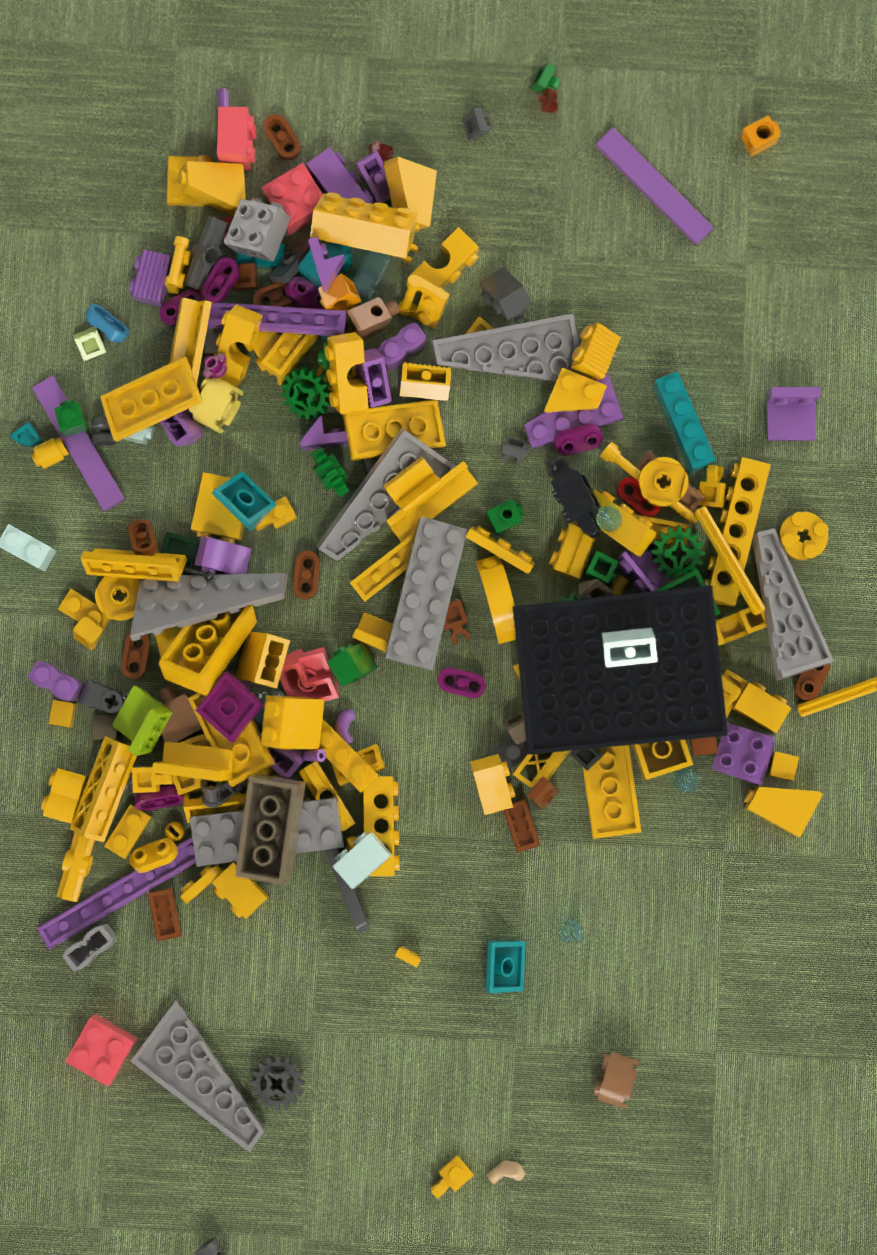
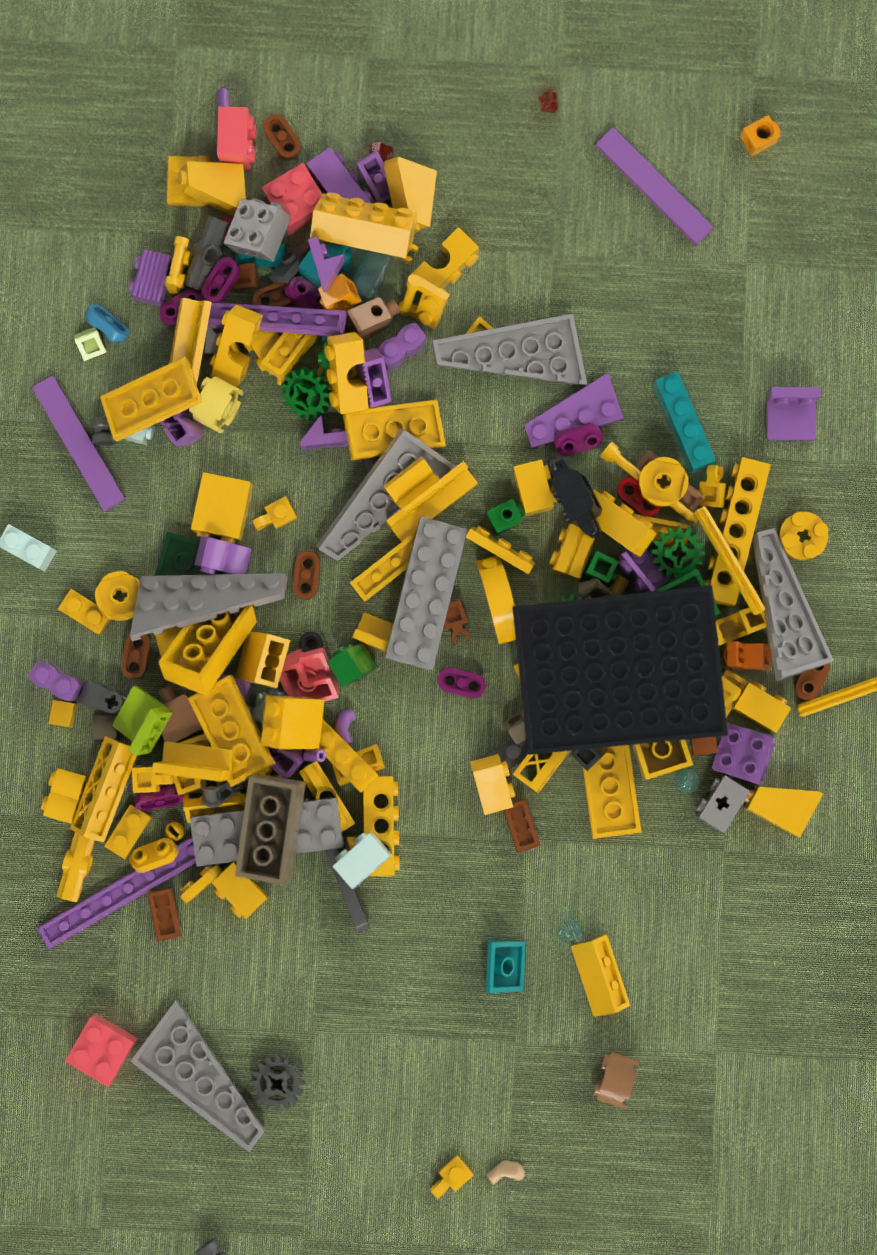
(27, 436): teal tile -> none
(49, 452): yellow brick -> none
(71, 418): green brick -> none
(86, 951): light grey brick -> none
(87, 633): yellow slope -> none
(128, 565): yellow fence -> none
(142, 538): dark orange plate -> none
(207, 575): pearl dark grey hinge -> none
(215, 366): magenta plate -> none
(229, 707): magenta tile -> none
(244, 500): teal slope -> none
(310, 636): none -> pearl dark grey plate
(329, 472): green gear -> none
(408, 956): yellow tile -> none
(425, 381): yellow brick -> none
(475, 124): dark grey tile -> none
(505, 294): dark grey brick -> none
(514, 448): dark grey tile -> none
(533, 487): none -> yellow brick
(542, 793): dark orange plate -> none
(544, 79): green tile -> none
(574, 393): yellow wing -> none
(595, 351): yellow brick -> none
(600, 976): none -> yellow panel
(608, 518): clear light blue tile -> none
(629, 647): light aqua brick -> none
(733, 795): none -> light grey brick
(747, 656): none -> orange brick
(783, 766): yellow tile -> none

